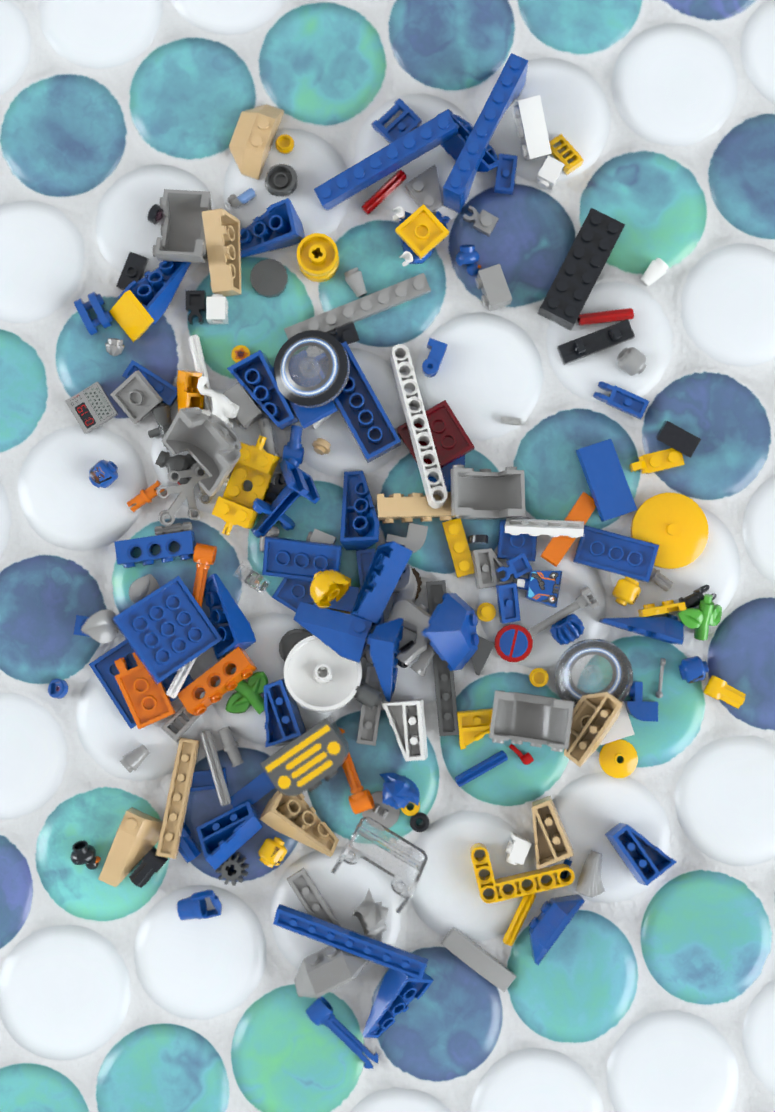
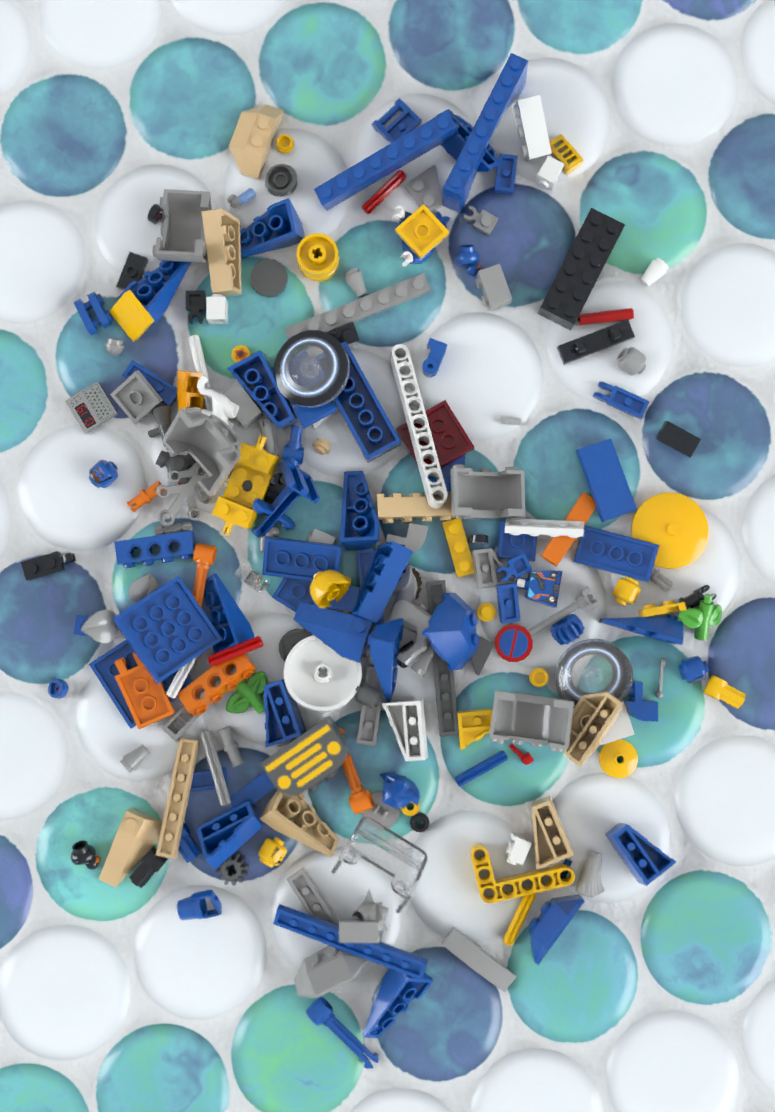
(46, 565): none -> black plate
(235, 651): none -> red axle
(359, 931): none -> light grey tile
(658, 461): yellow hinge -> none

